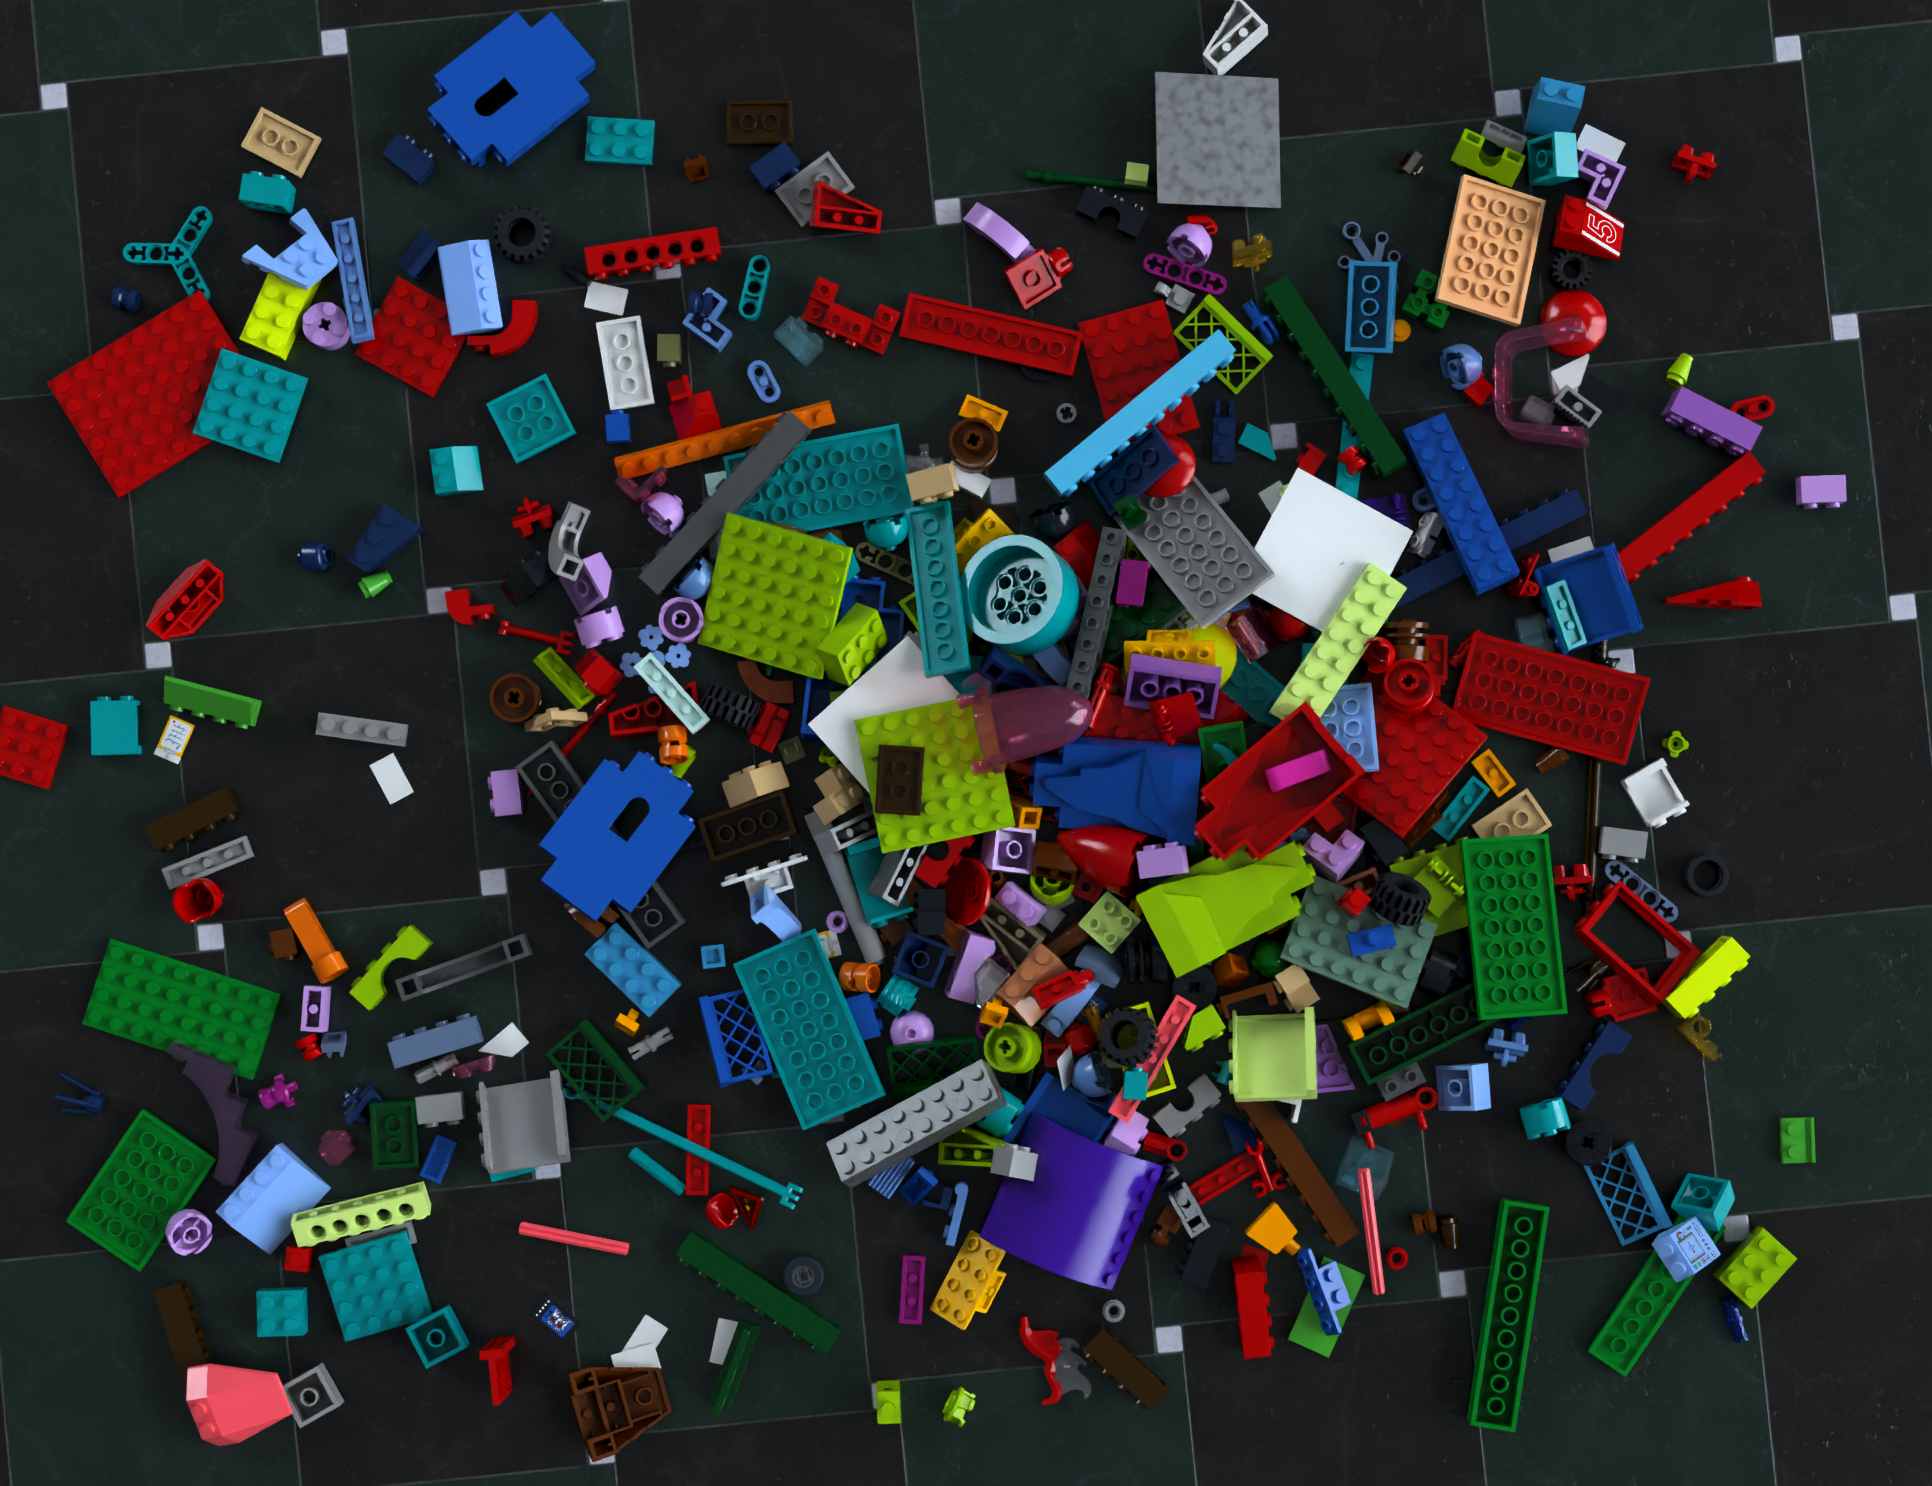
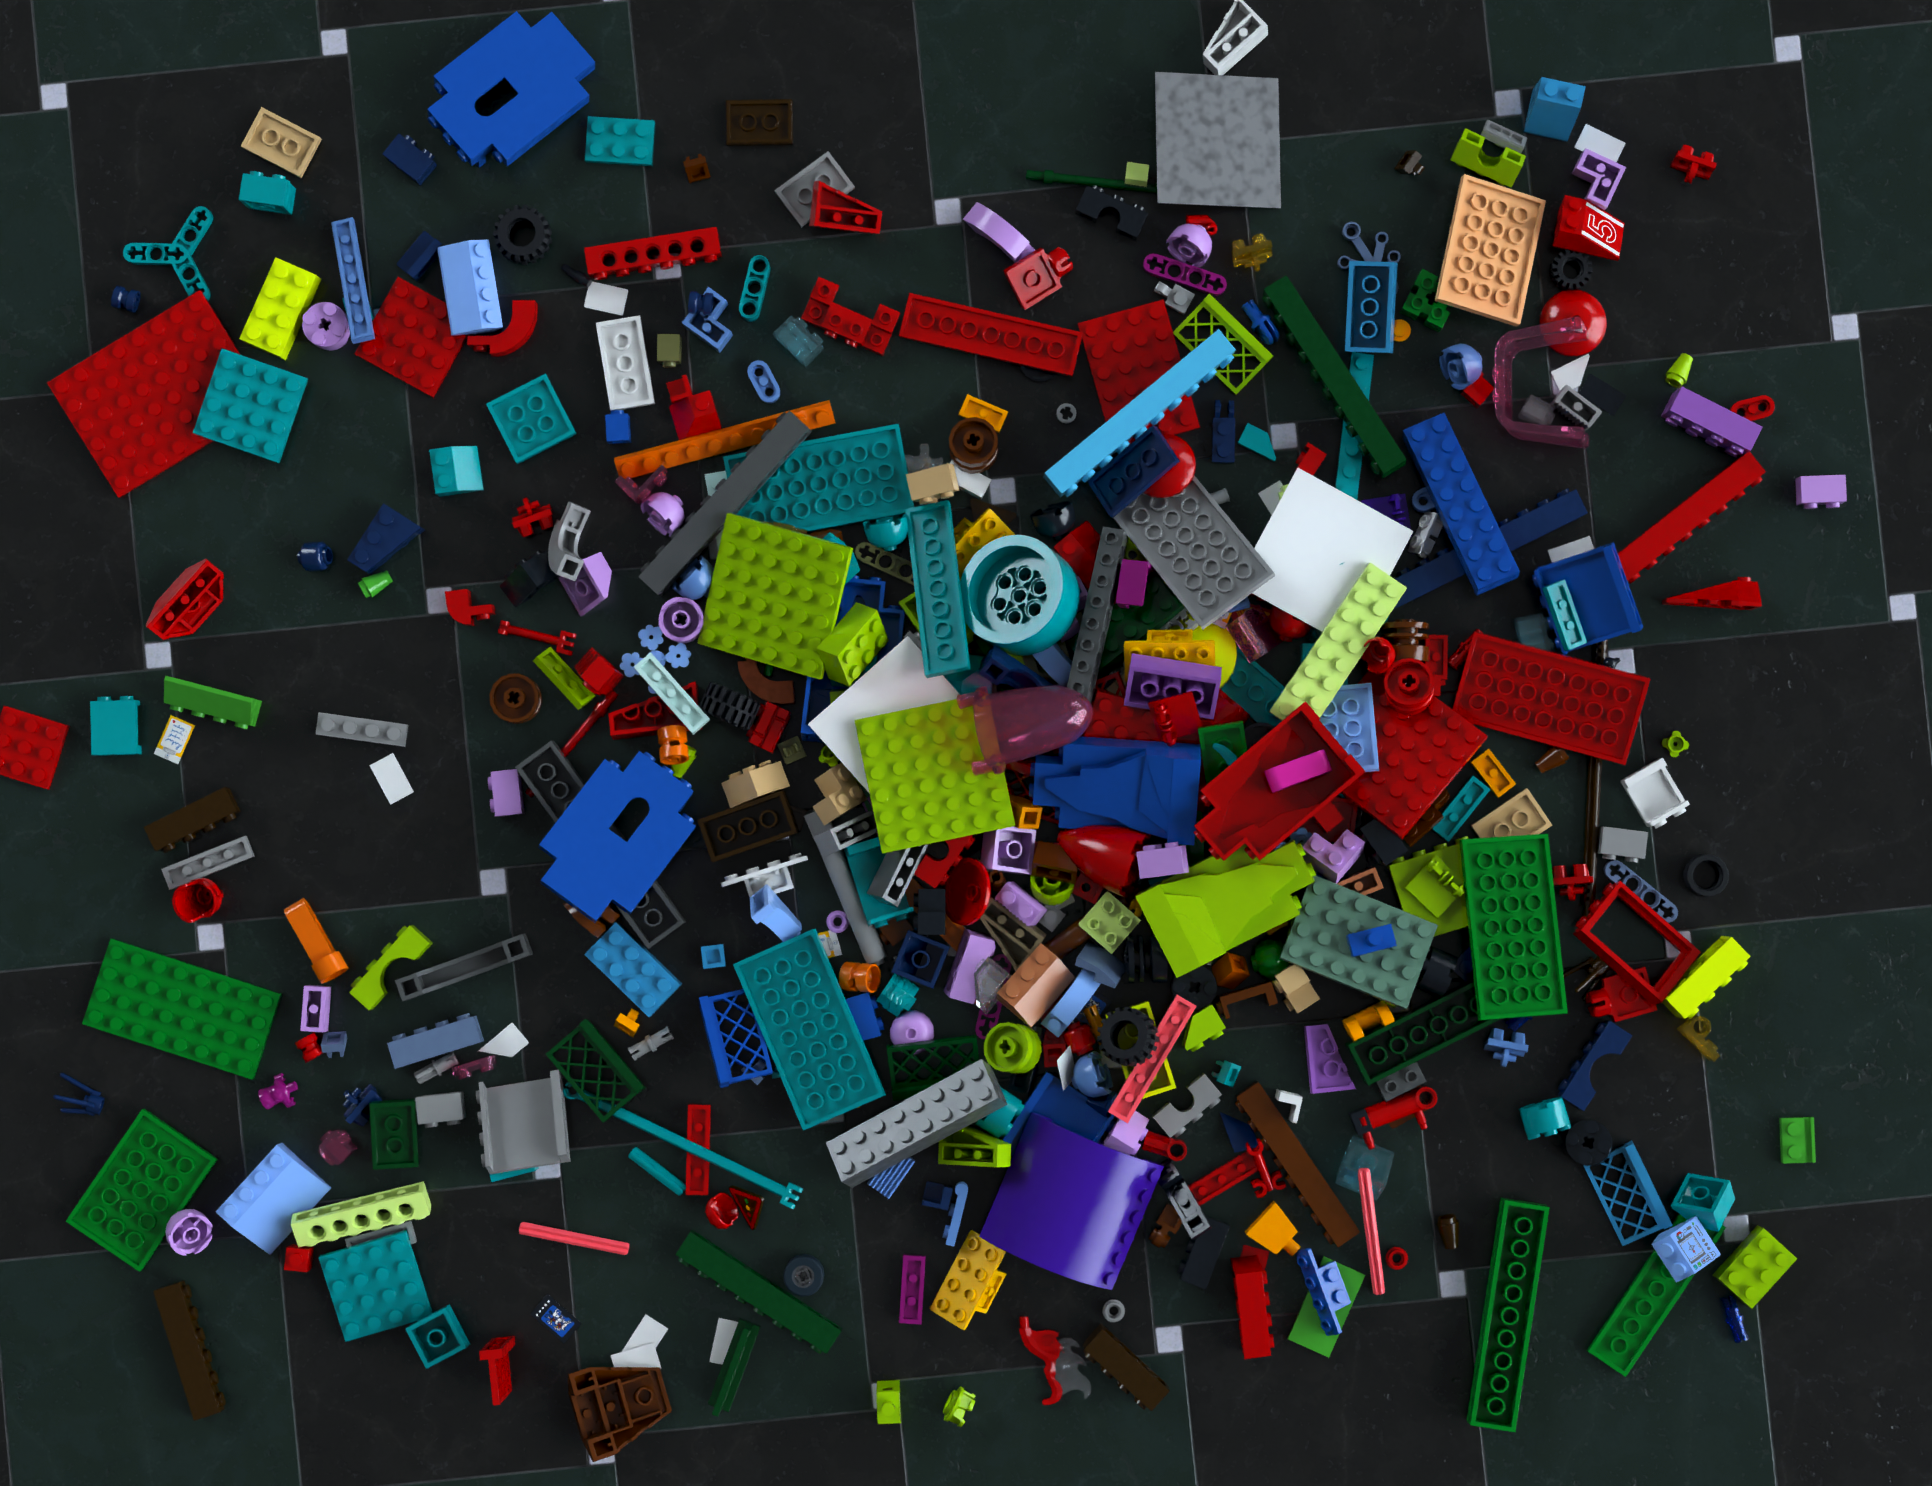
(214, 1079): clear purple arch -> none
(234, 1402): coral wedge -> none
(282, 1311): teal brick -> none
(284, 944): reddish brown brick -> none
(303, 261): light blue wing -> none
(312, 1395): light grey brick -> none
(438, 1158): blue tile -> none
(555, 717): tan plate -> none
(599, 626): lavender brick -> none
(775, 167): dark blue brick -> none
(899, 780): dark brown tile -> none
(918, 1185): blue tile -> none
(994, 1013): light orange tile -> none
(1014, 1162): light grey brick -> none
(1061, 987): red hinge -> none
(1103, 686): red pin -> none
(1130, 512): dark green bracket -> none
(1135, 1083): teal brick -> none
(1273, 1057): yellowish green panel -> none
(1352, 460): red wheel -> none
(1353, 902): red brick -> none
(1400, 898): black tyre -> none
(1429, 1222): reddish brown wheel -> none
(1463, 1087): light blue slope -> none
(1522, 586): red hinge -> none
(1552, 159): teal brick -> none

